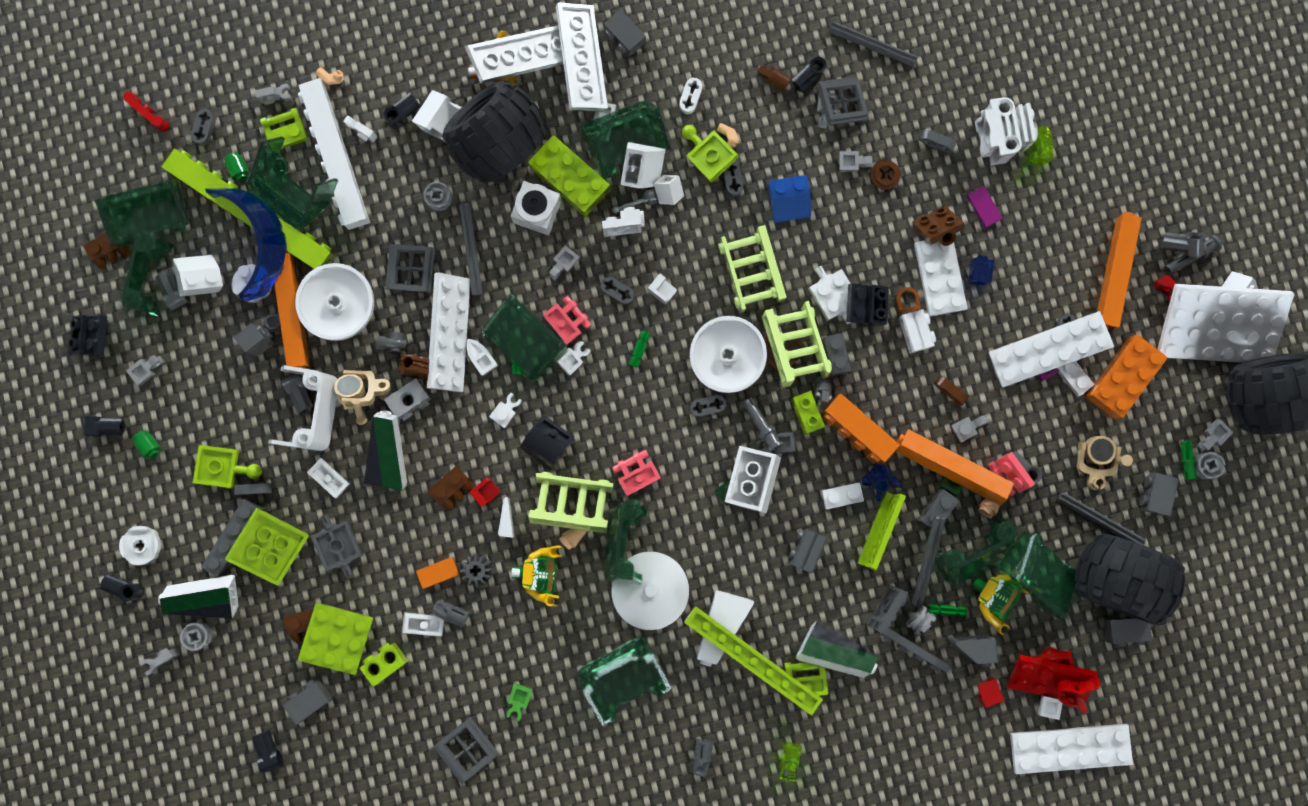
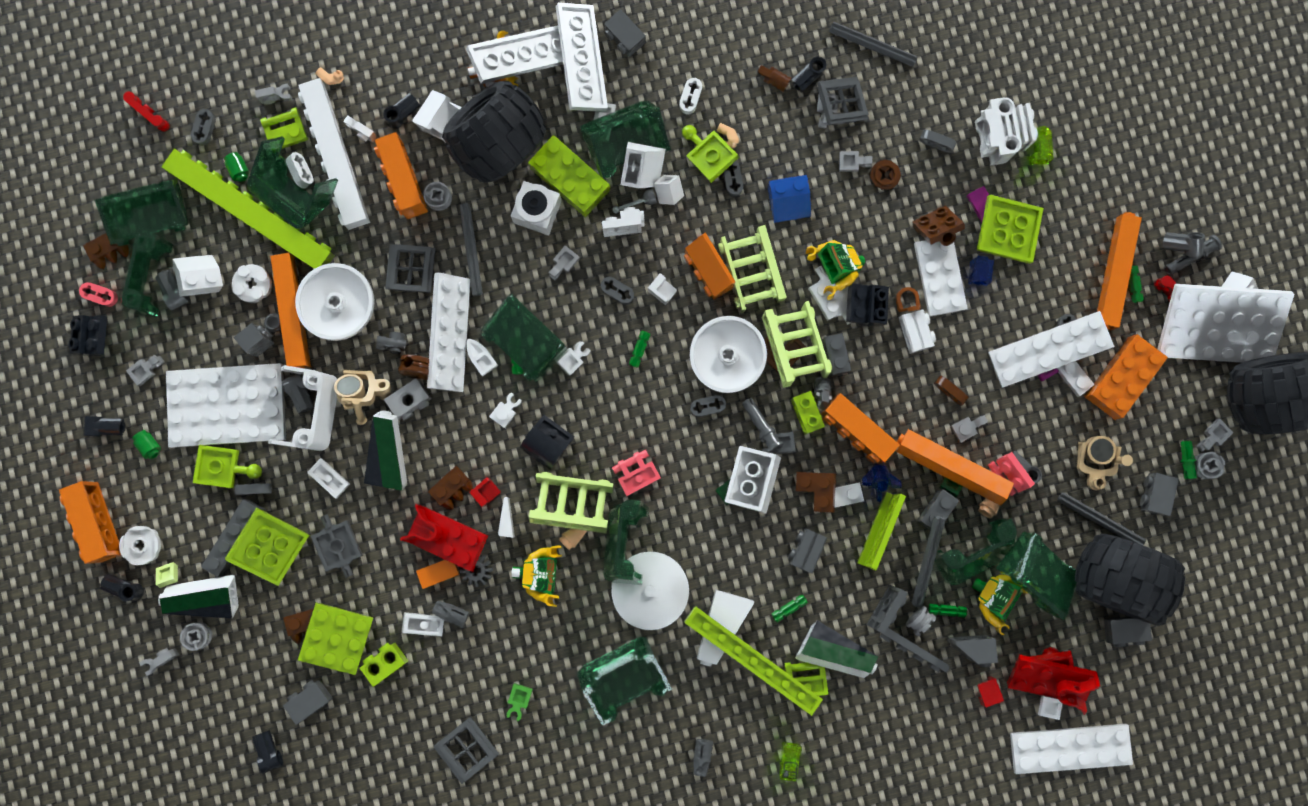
(90, 522): none -> orange brick
(97, 297): none -> coral beam
(166, 575): none -> yellowish green plate
(225, 405): none -> white plate
(270, 240): clear blue windscreen -> none
(299, 170): none -> white beam
(400, 175): none -> orange brick
(446, 538): none -> red plate
(562, 324): coral plate -> none
(709, 267): none -> orange slope
(789, 608): none -> green axle
(823, 487): none -> reddish brown plate
(839, 263): none -> torso
(1010, 229): none -> lime plate
(1135, 285): none -> green axle

